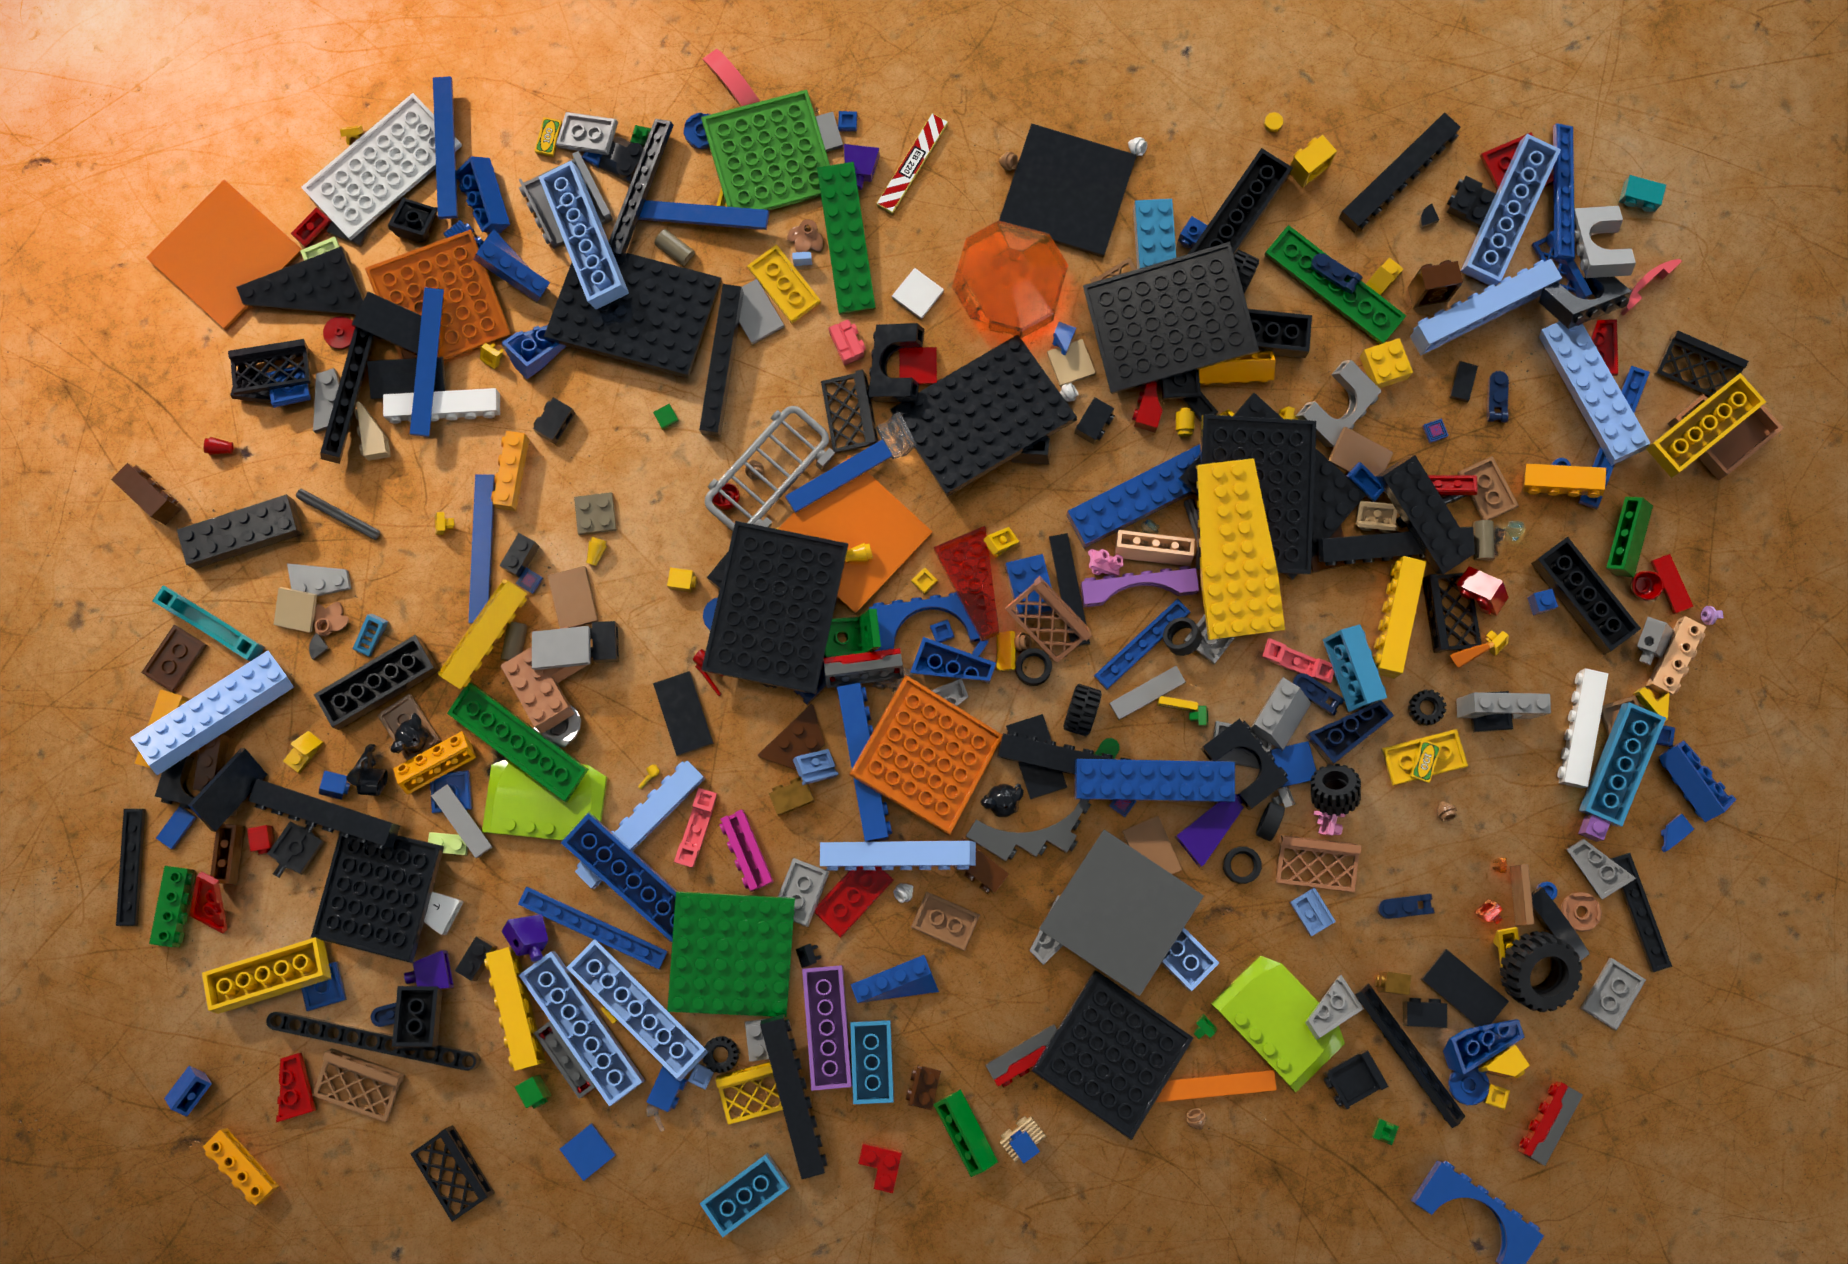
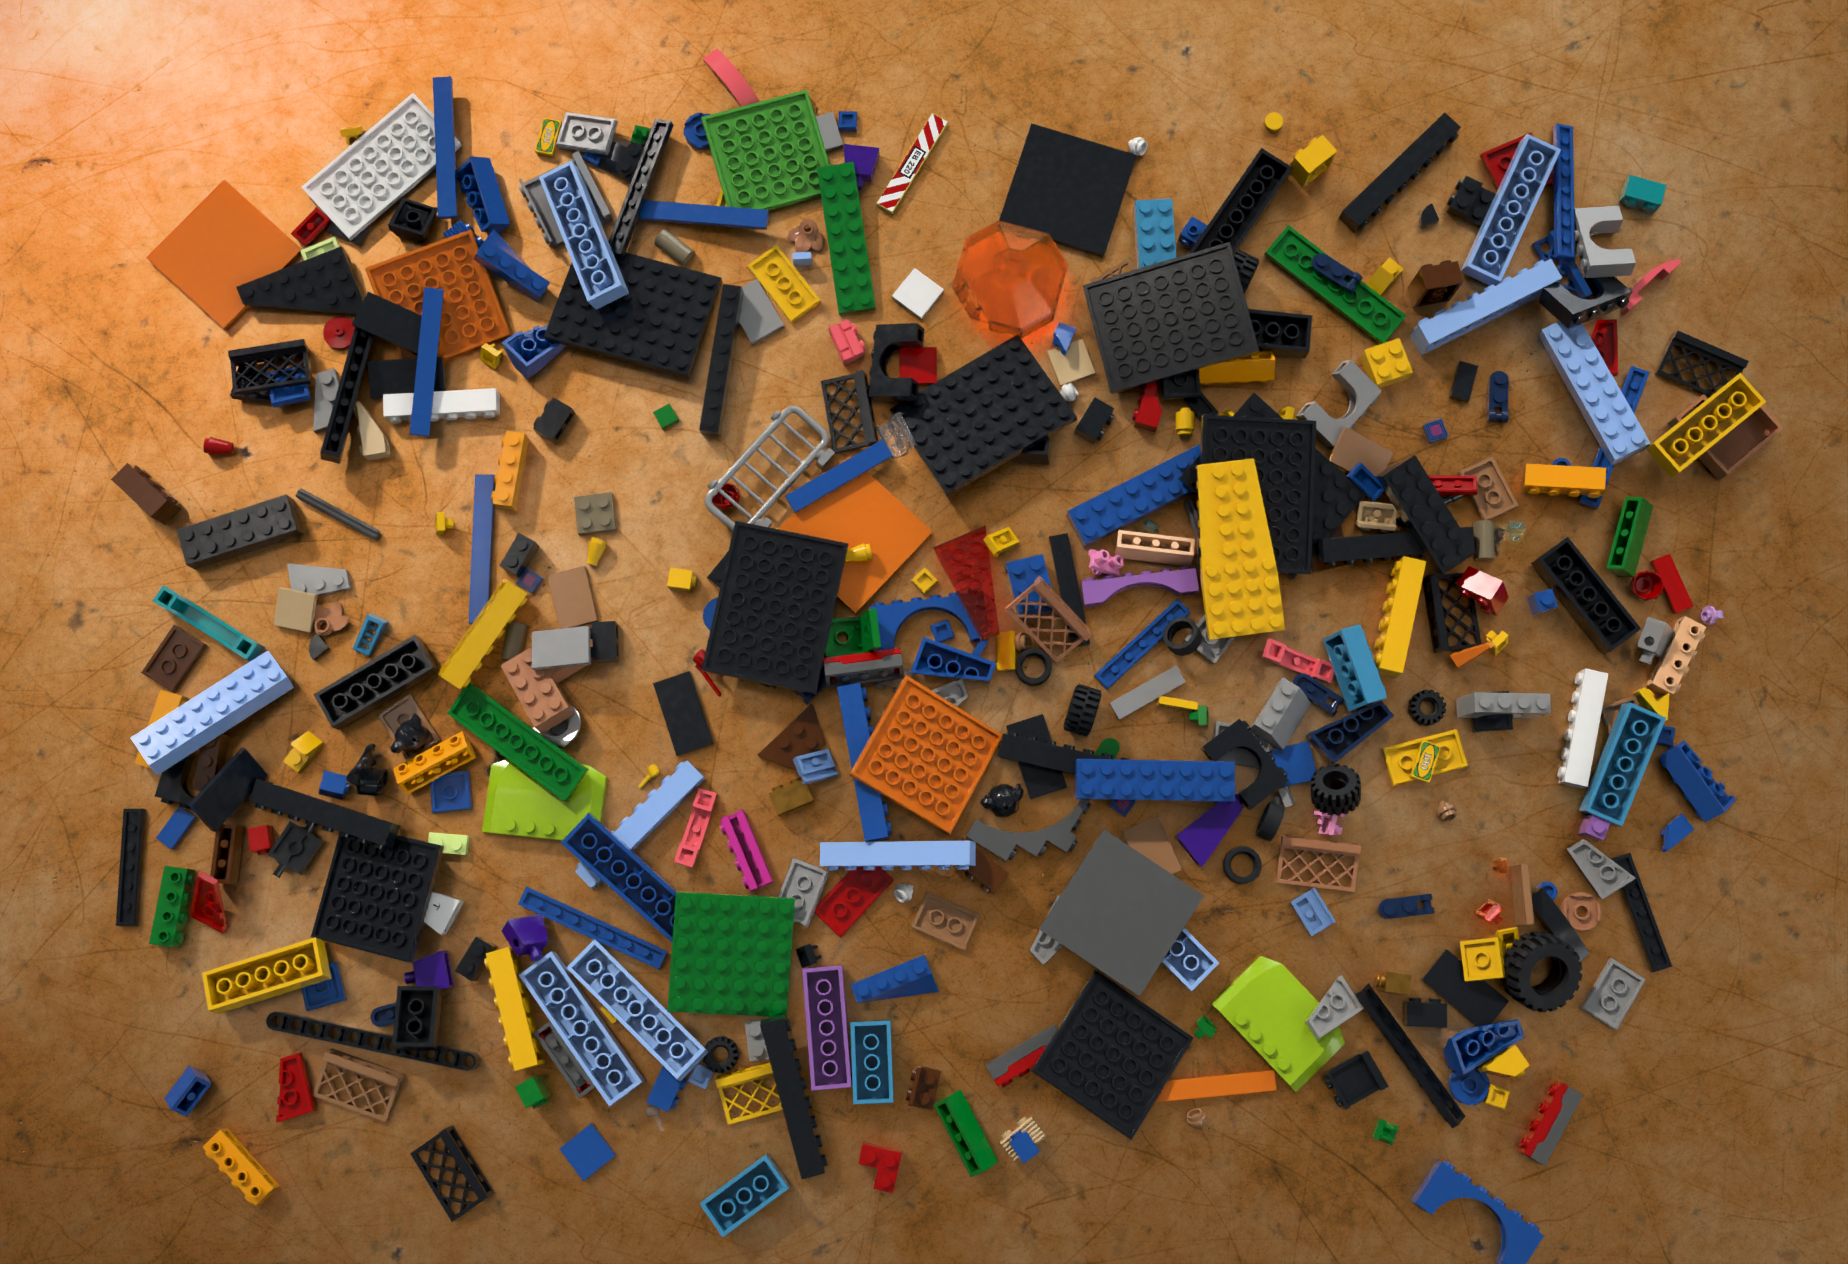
(461, 821): light grey tile -> none
(758, 466): medium nougat plate -> none
(1009, 161): medium nougat plate -> none
(1482, 959): none -> yellow plate

